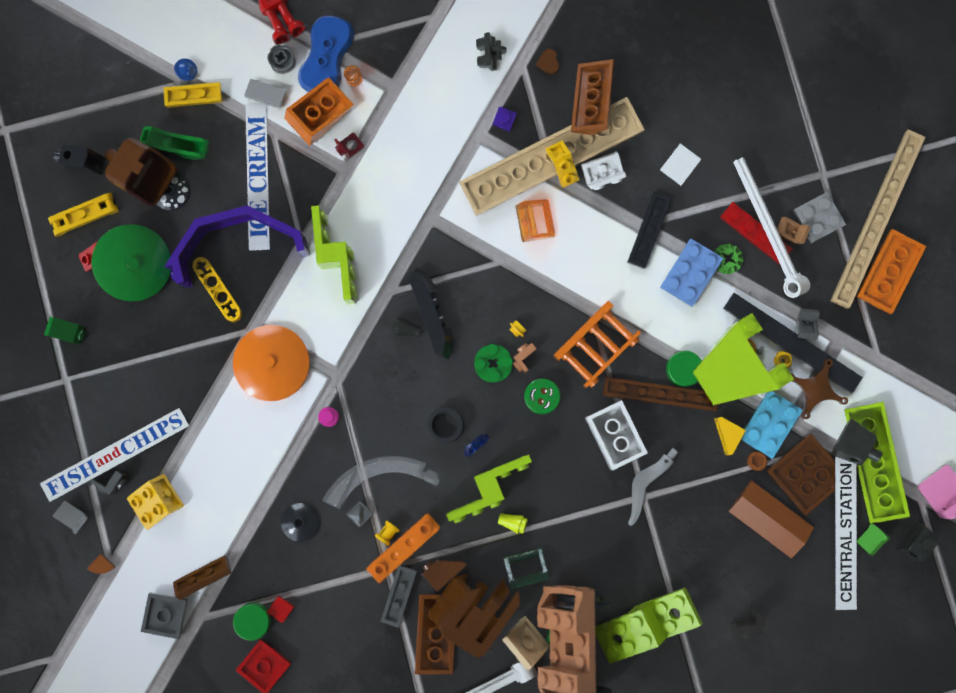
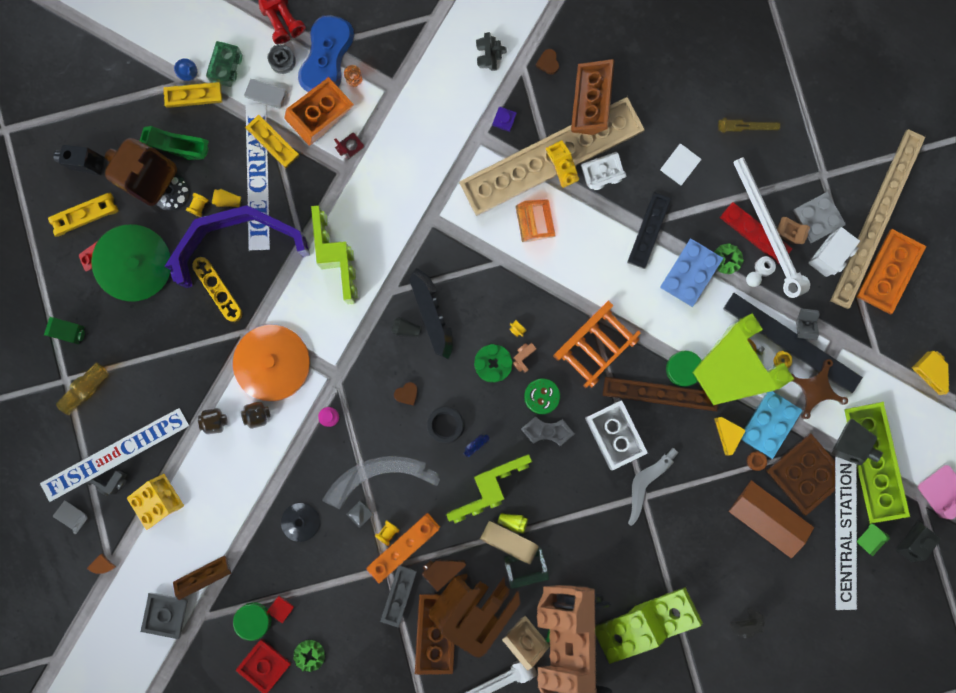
(82, 389): none -> clear yellow piece
(197, 204): none -> yellow bush
(212, 421): none -> dark brown head
(219, 64): none -> clear green brick
(225, 199): none -> yellow cone
(255, 415): none -> dark brown head
(272, 141): none -> yellow plate
(317, 652): none -> bright green gear
(406, 394): none -> reddish brown tile
(509, 542): none -> tan beam
(538, 430): none -> flat silver tile
(730, 125): none -> clear yellow pin
(754, 278): none -> white plate
(834, 252): none -> white brick
(934, 371): none -> yellow slope

